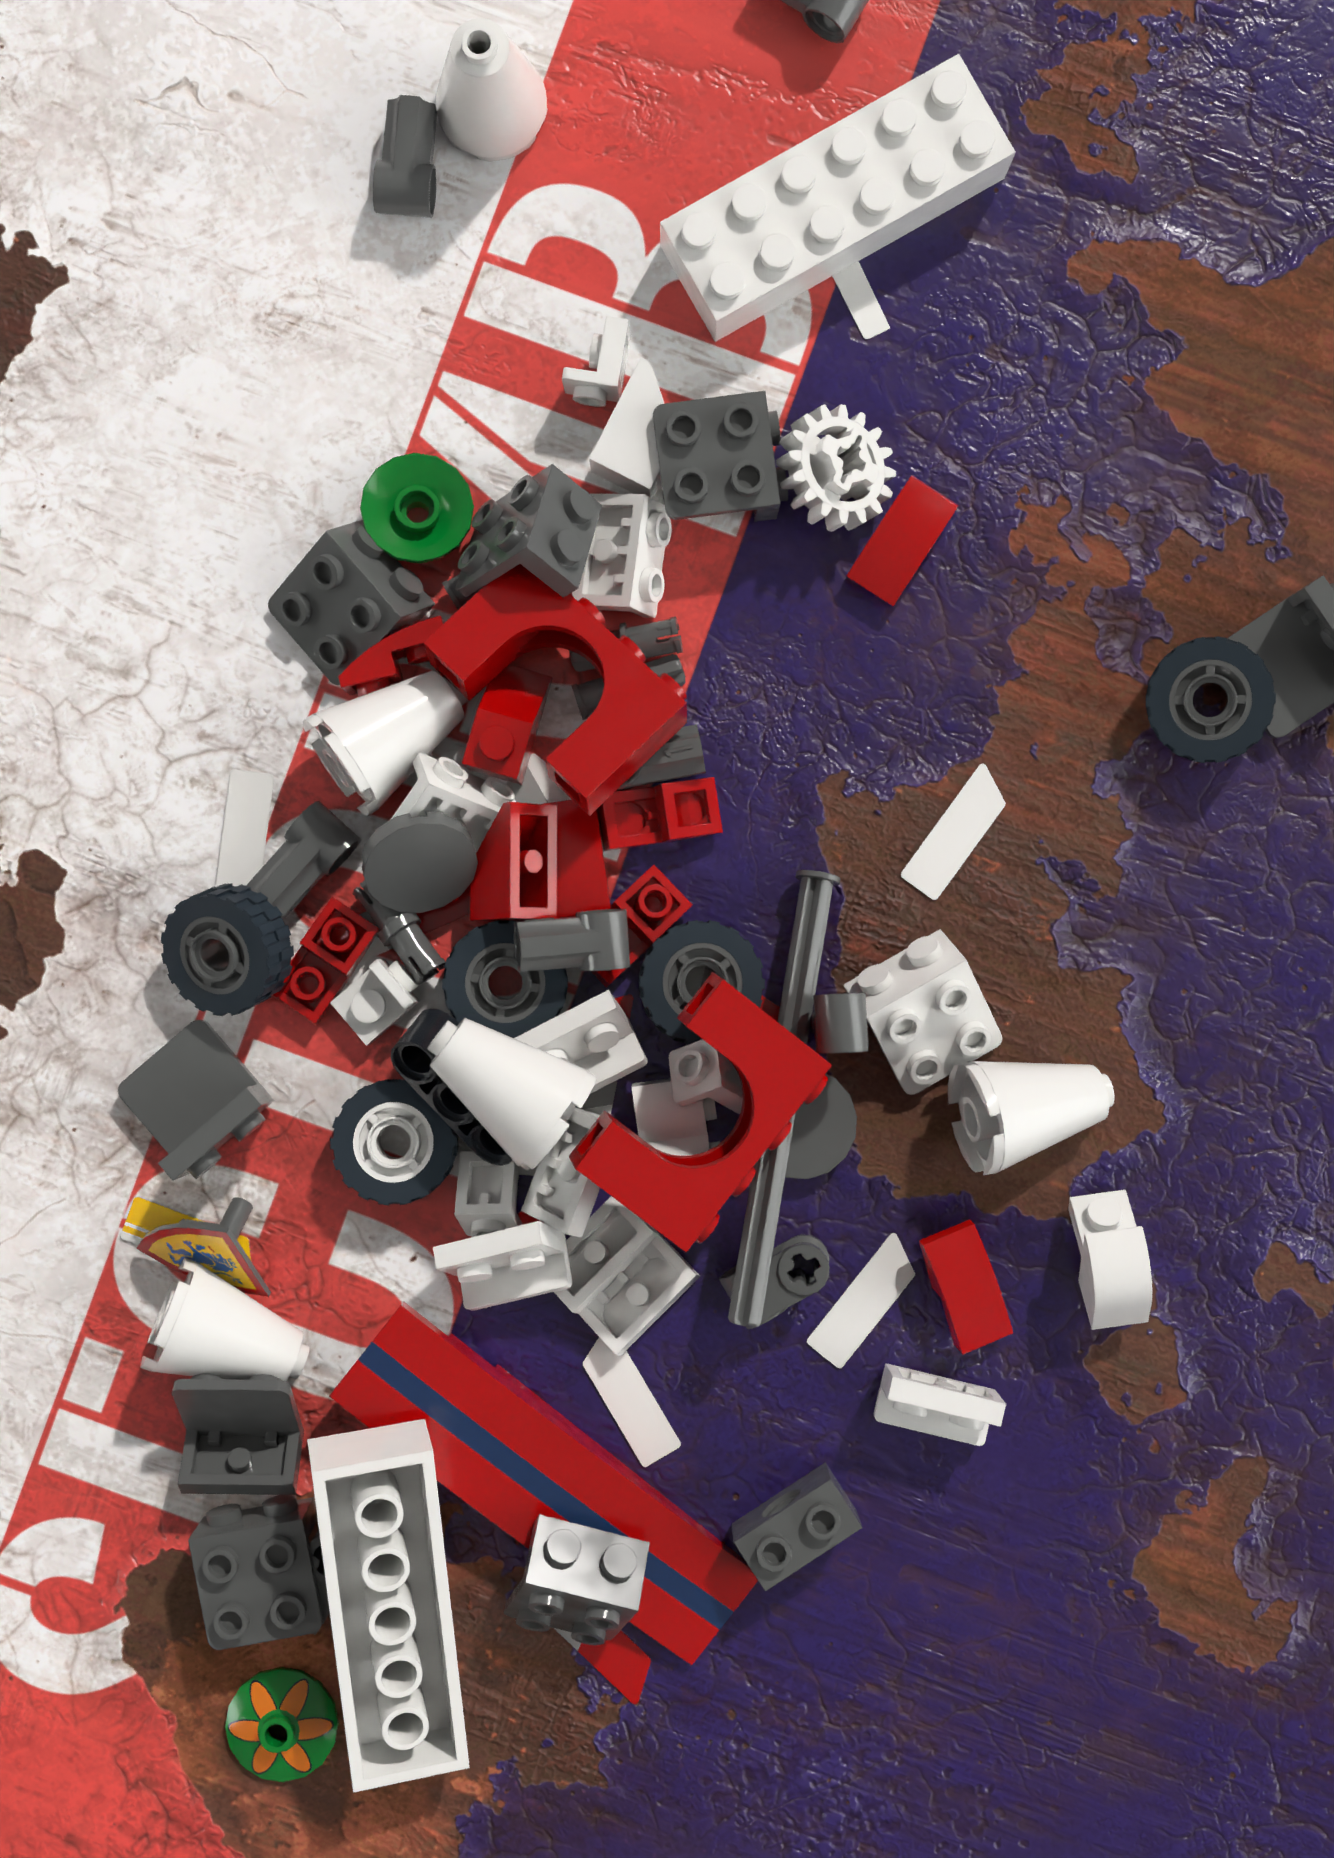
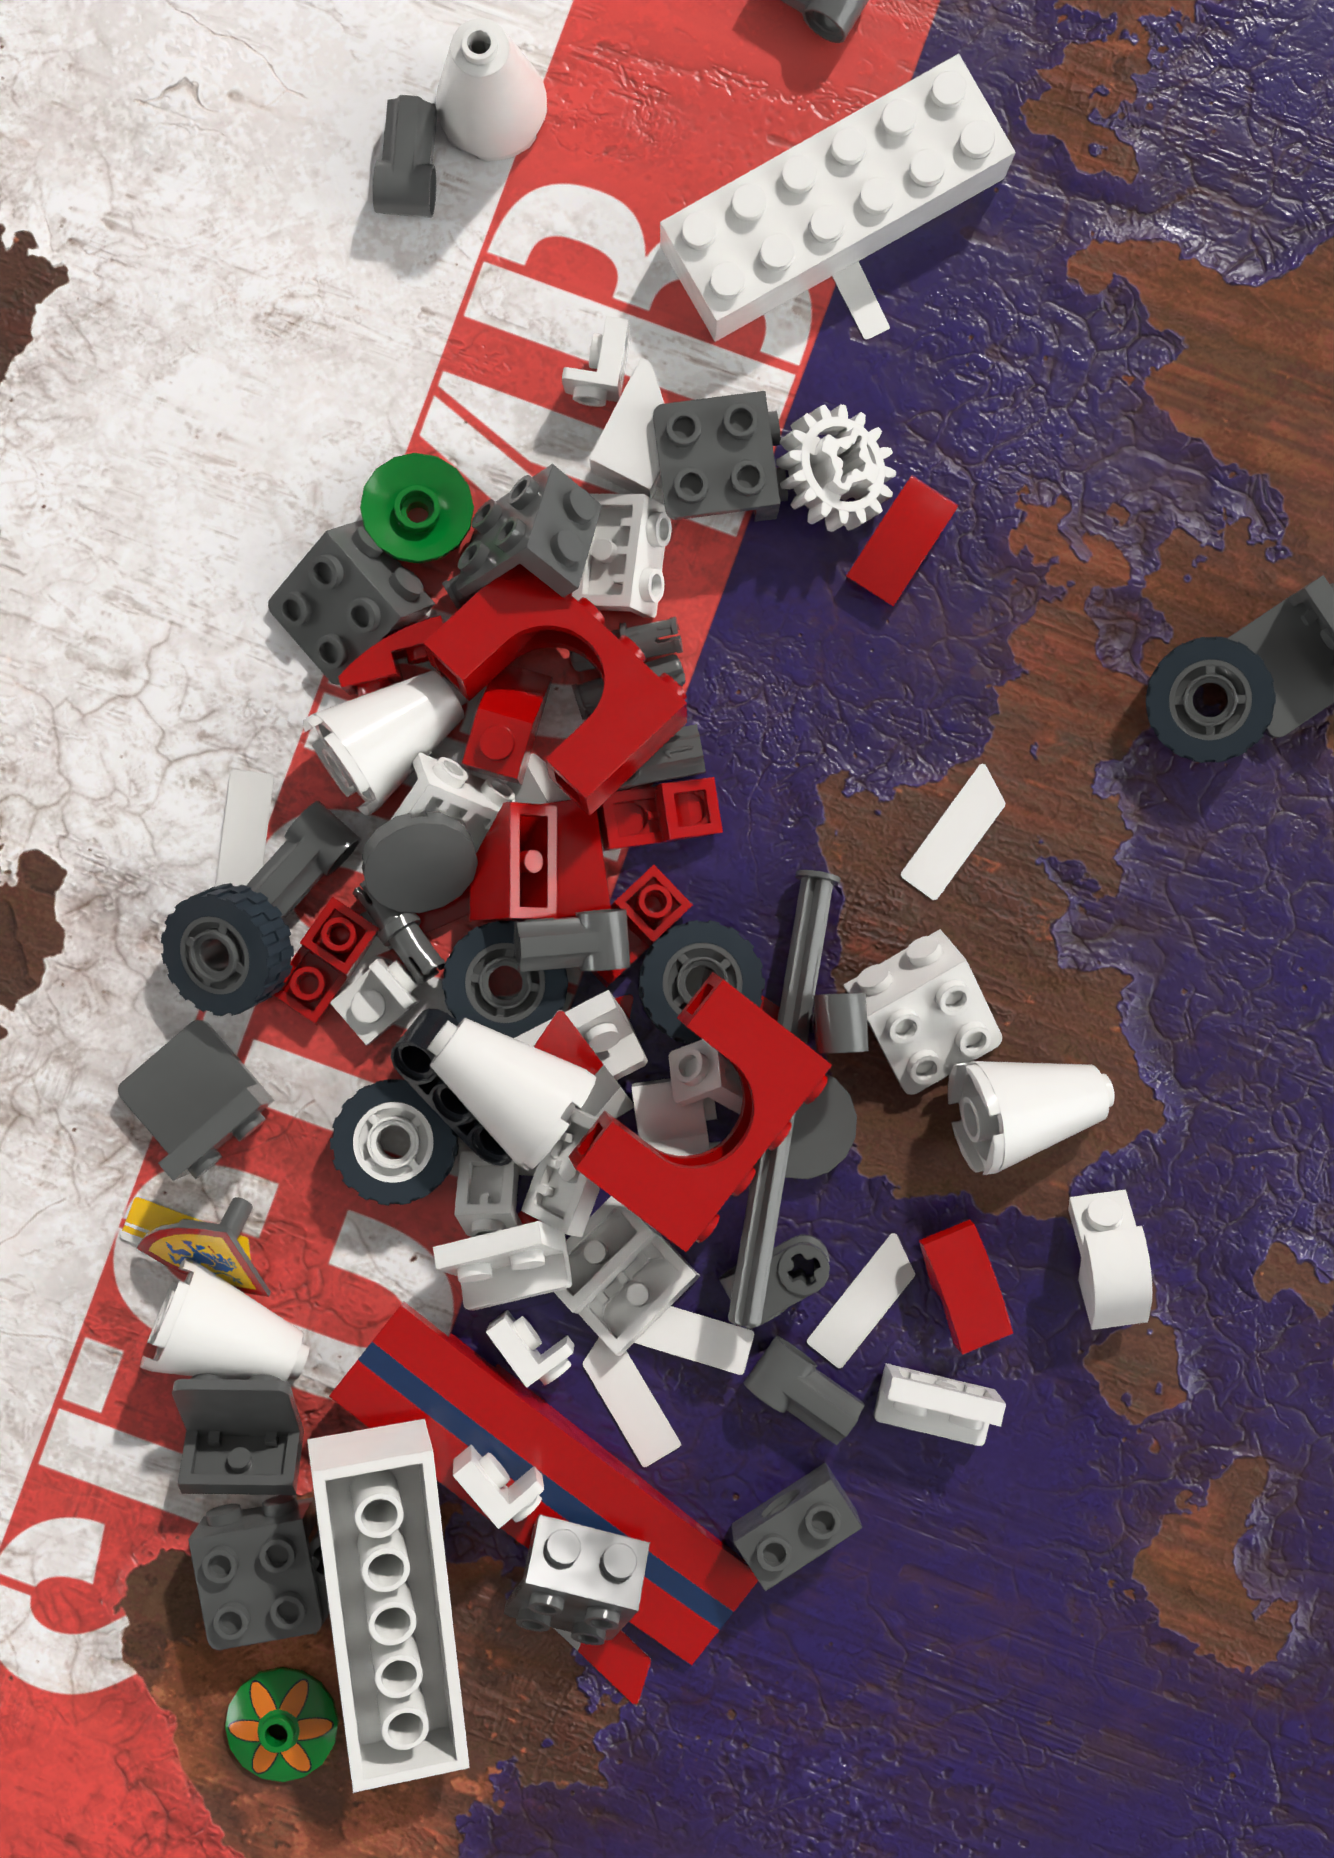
(486, 1484): none -> white bracket
(518, 1345): none -> white bracket
(567, 1043): none -> sticker
(700, 1339): none -> white sticker
(790, 1382): none -> dark grey piece

